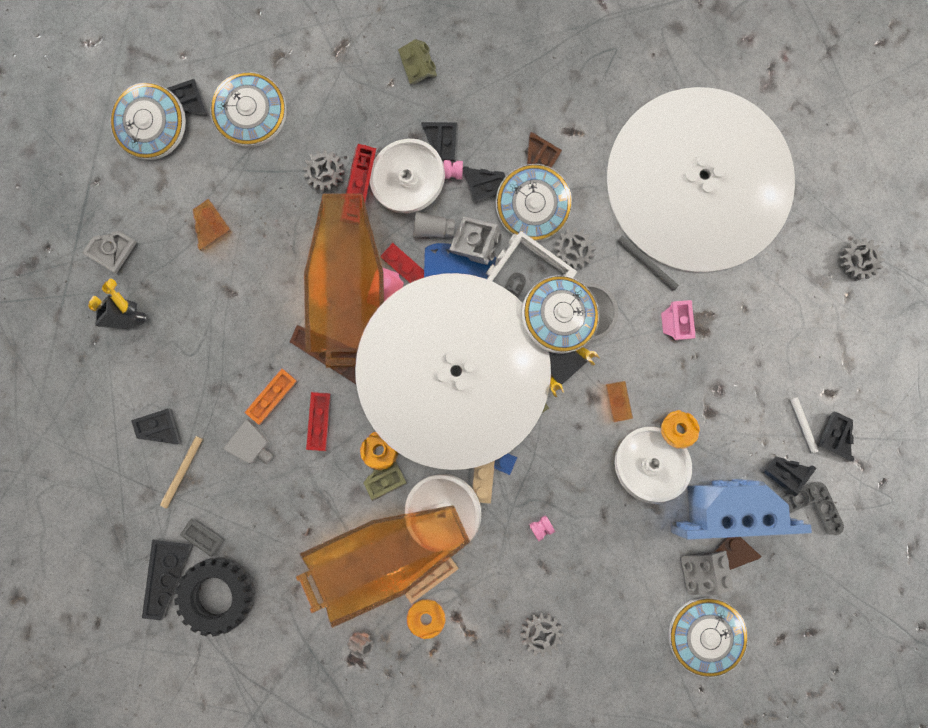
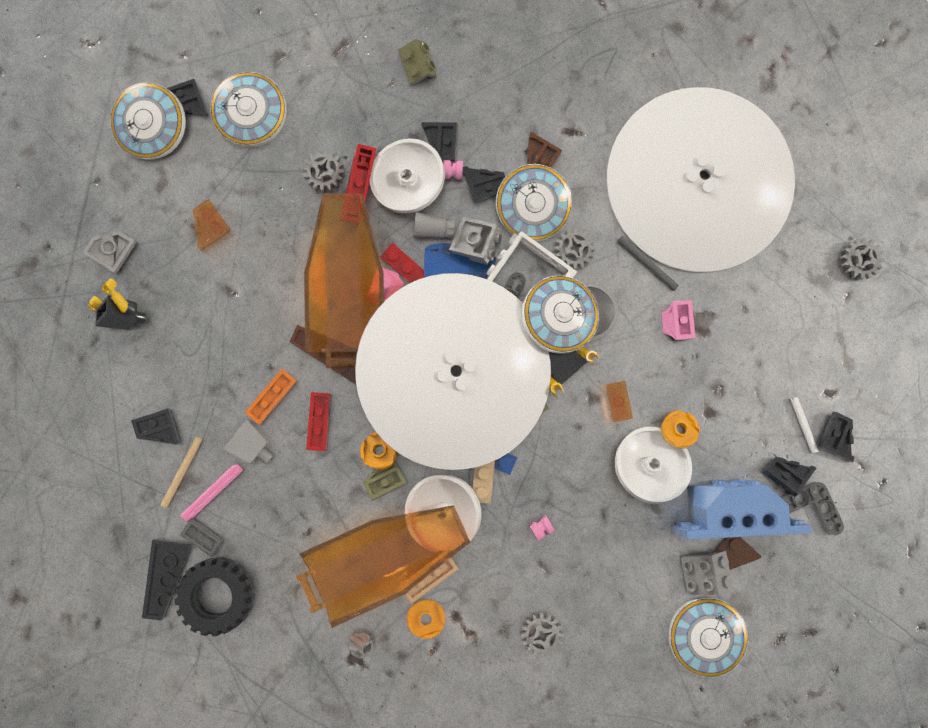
(211, 492): none -> bright pink axle

